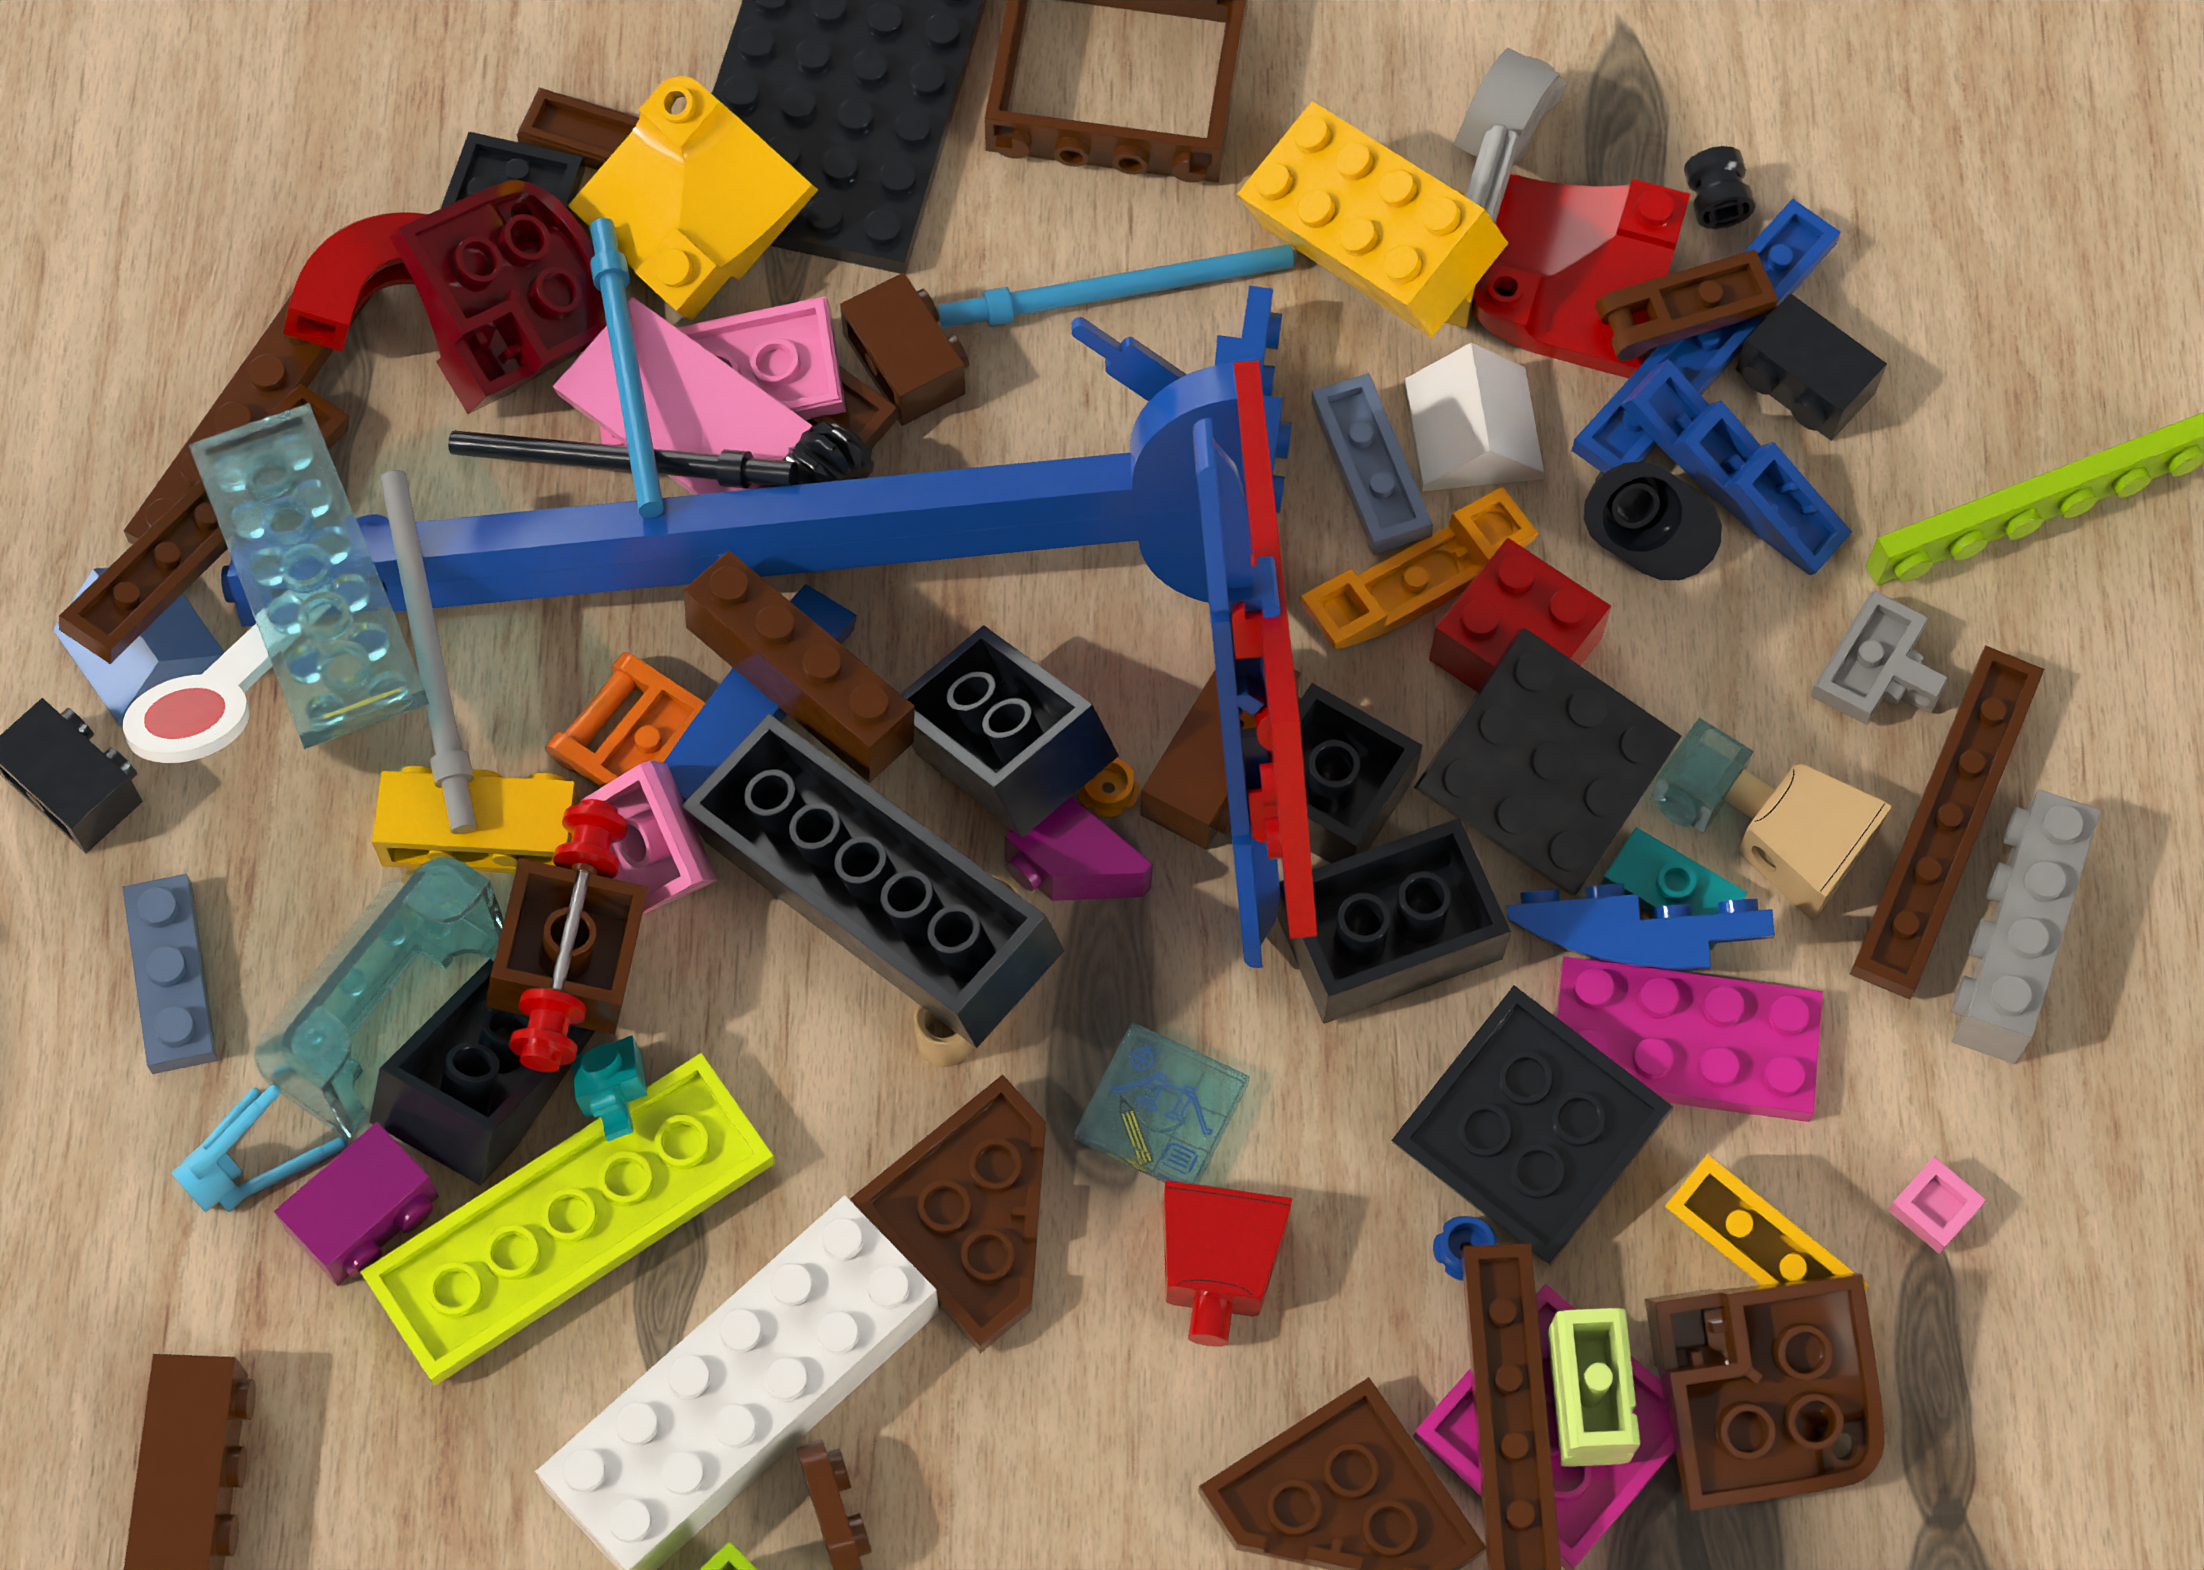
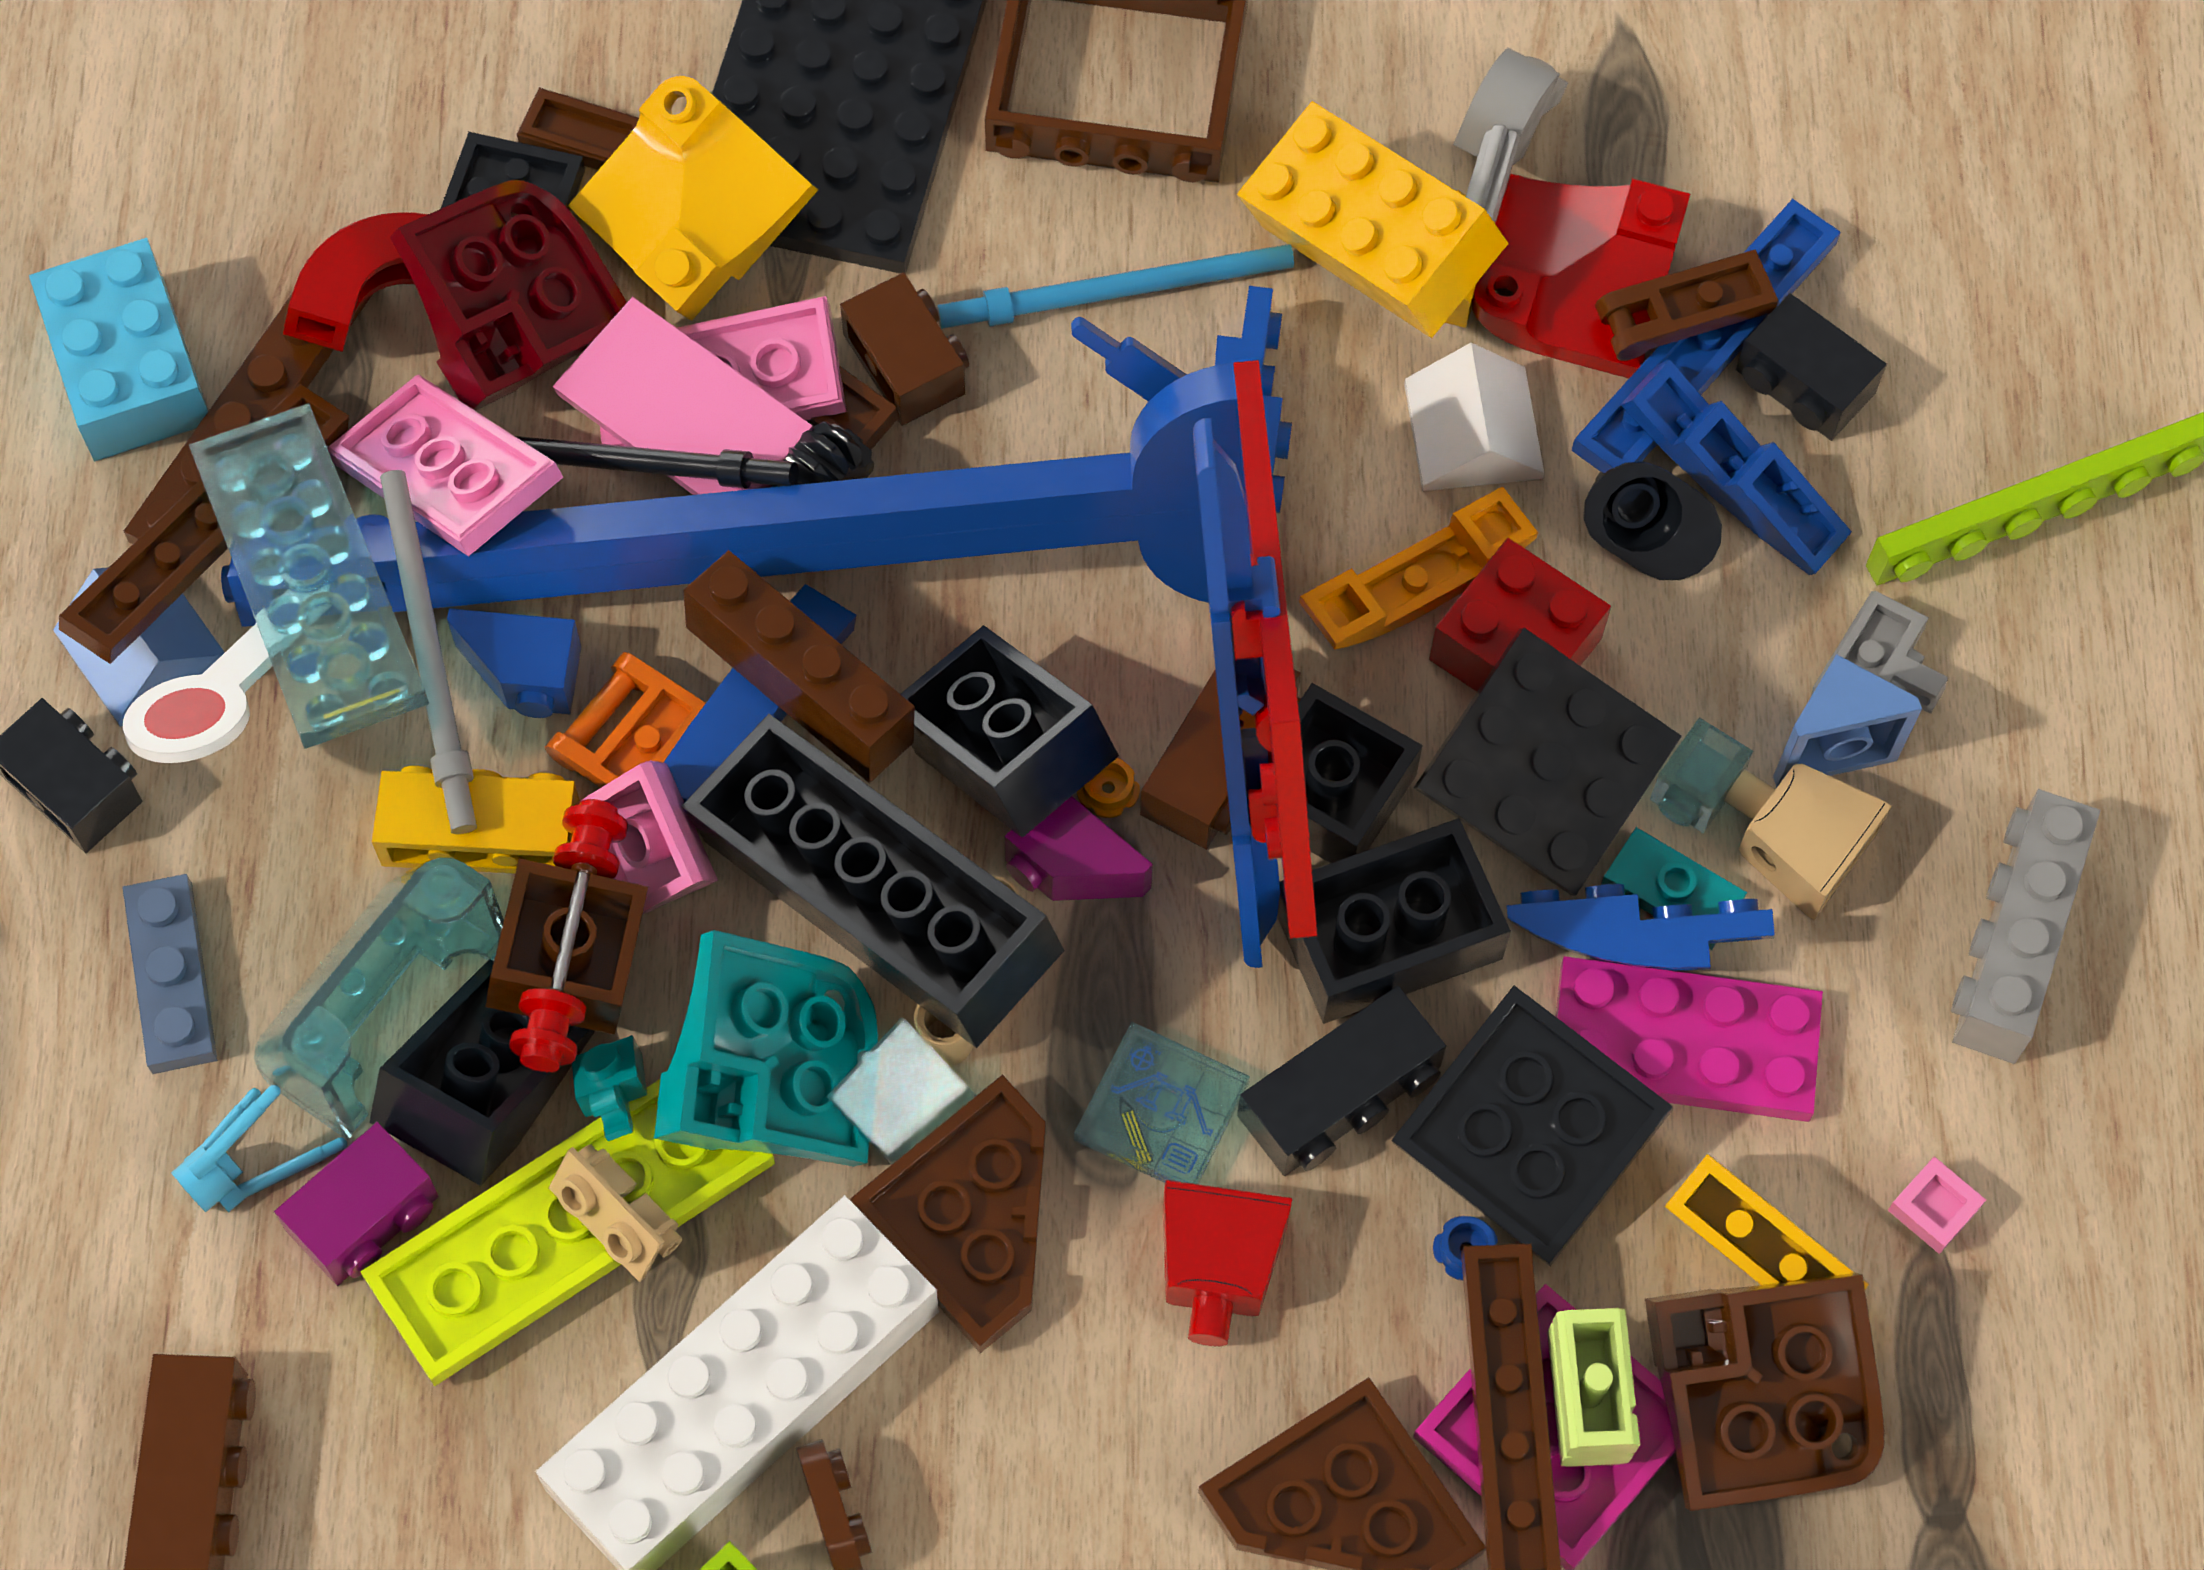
(119, 349): none -> medium azure brick
(458, 465): none -> bright pink tile
(521, 658): none -> blue slope
(594, 1190): none -> tan hinge
(611, 277): dark azure bar -> none
(764, 1050): none -> teal slope
(899, 1092): none -> clear light blue piece
(1342, 1082): none -> black brick
(1371, 463): sand blue plate -> none
(1719, 187): black wheel -> none
(1850, 723): none -> medium blue slope
(1947, 823): reddish brown plate -> none

